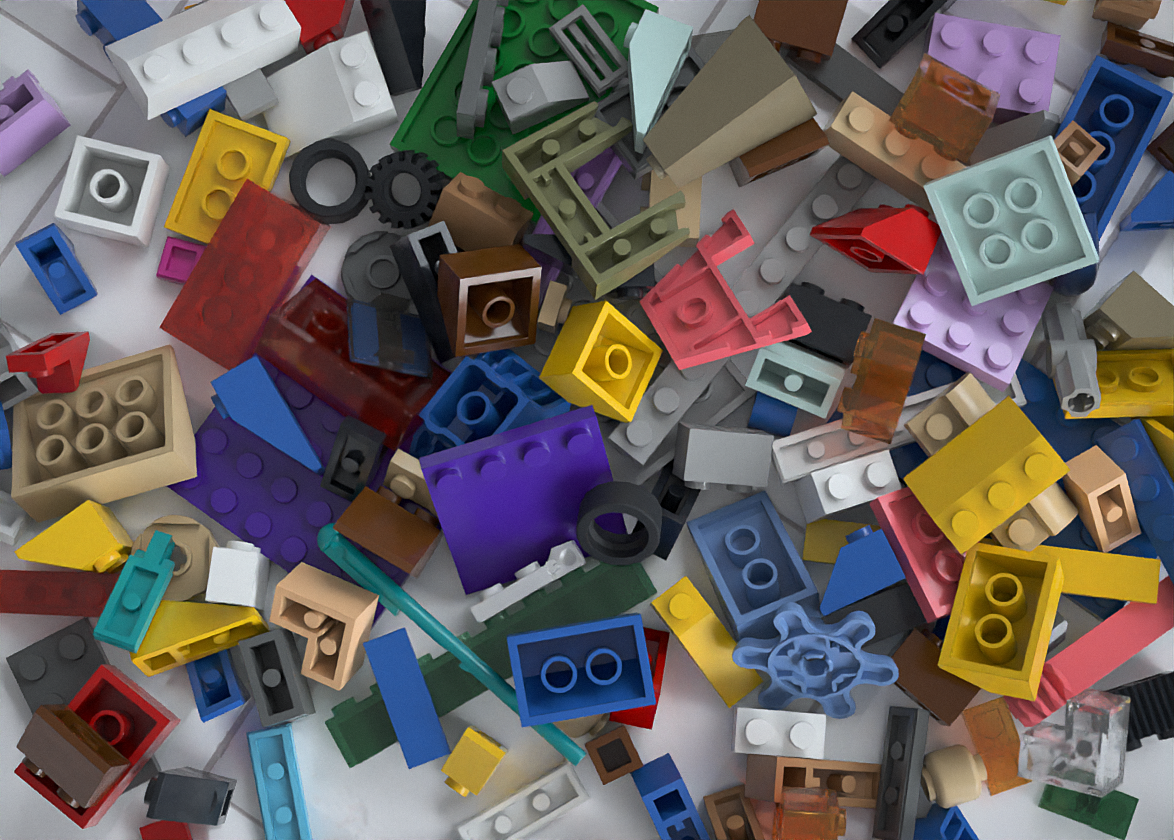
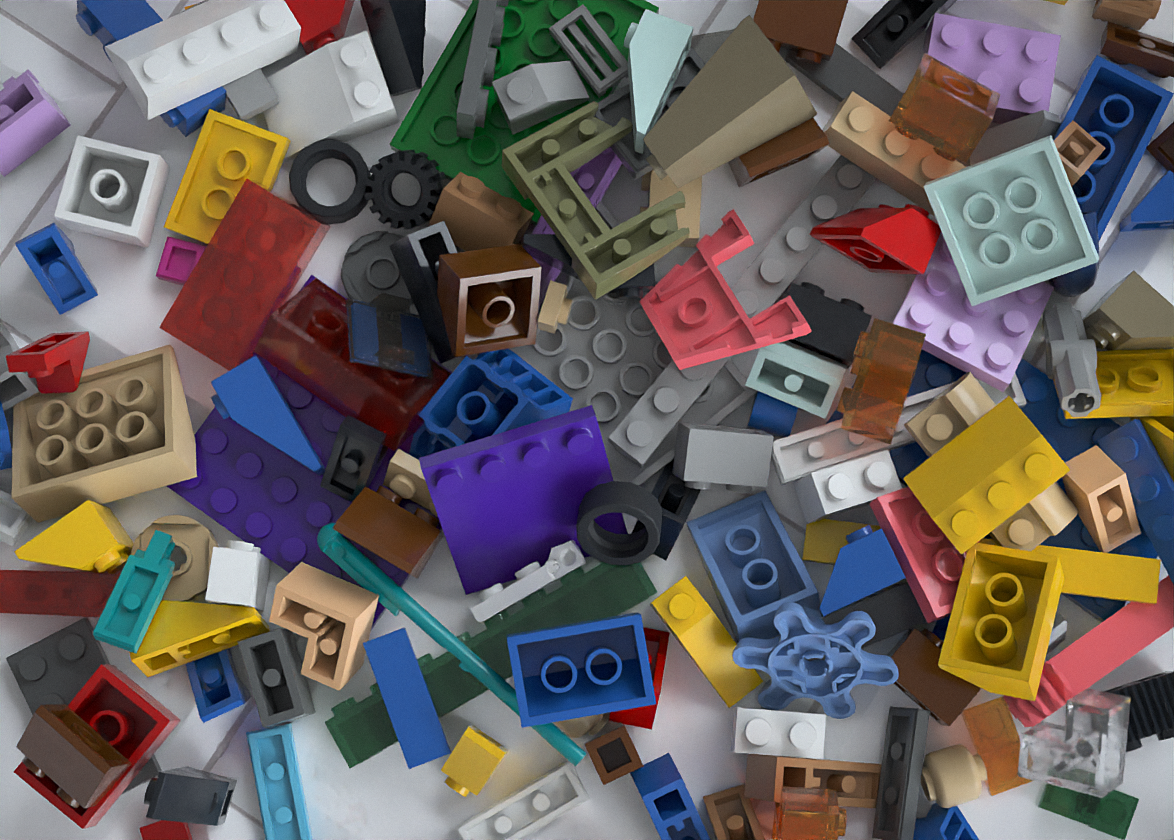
(601, 361): yellow slope -> none

